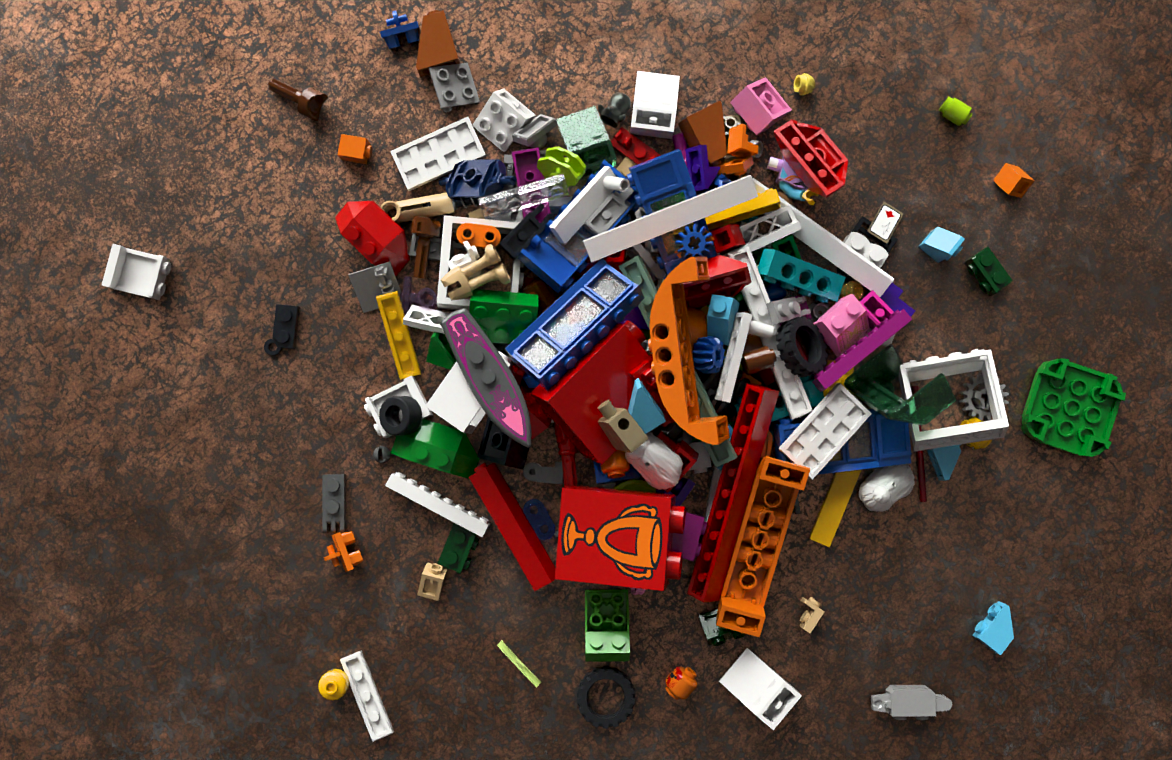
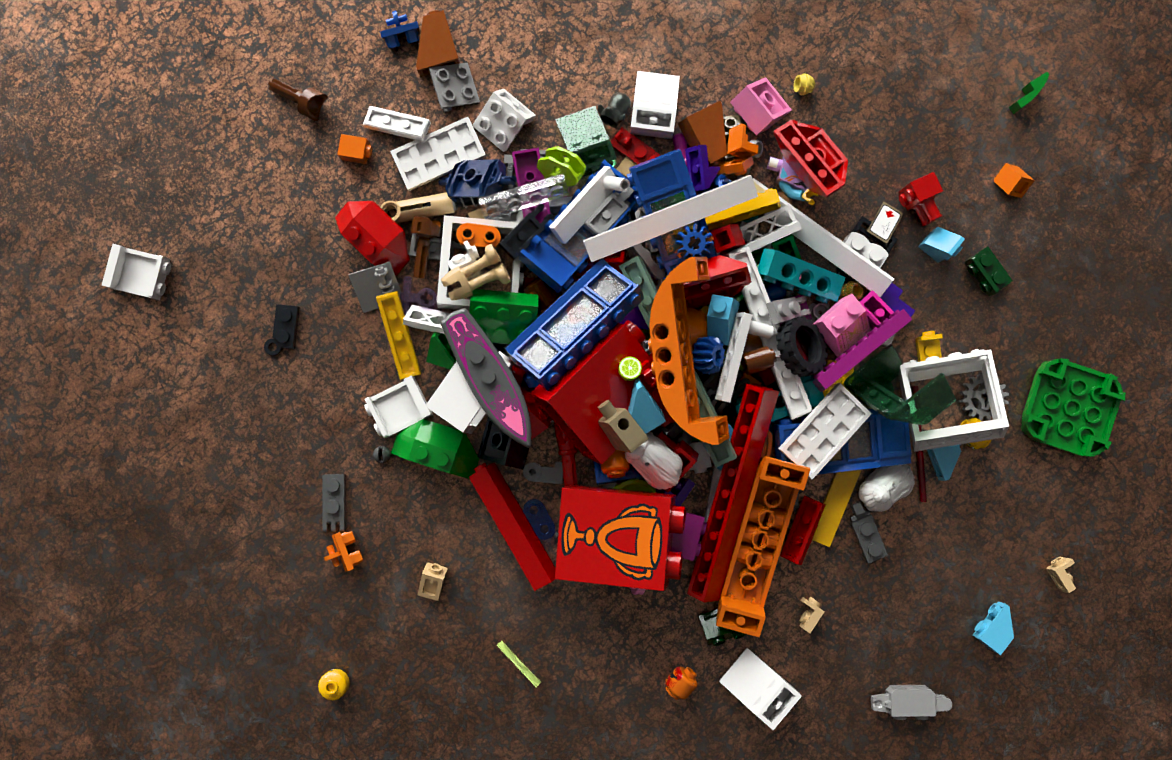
(367, 696): white tile -> none
(396, 123): none -> white tile
(410, 415): black tyre -> none
(439, 505): white piece -> none
(458, 549): dark green bracket -> none
(535, 131): light grey tile -> none
(605, 720): black tyre -> none
(607, 625): bright green slope -> none
(629, 368): none -> tile
(802, 530): none -> red plate
(867, 534): none -> dark grey hinge
(920, 196): none -> red brick
(928, 345): none -> yellow bracket
(956, 111): lime brick -> none
(1030, 91): none -> green slope
(1060, 576): none -> tan bracket

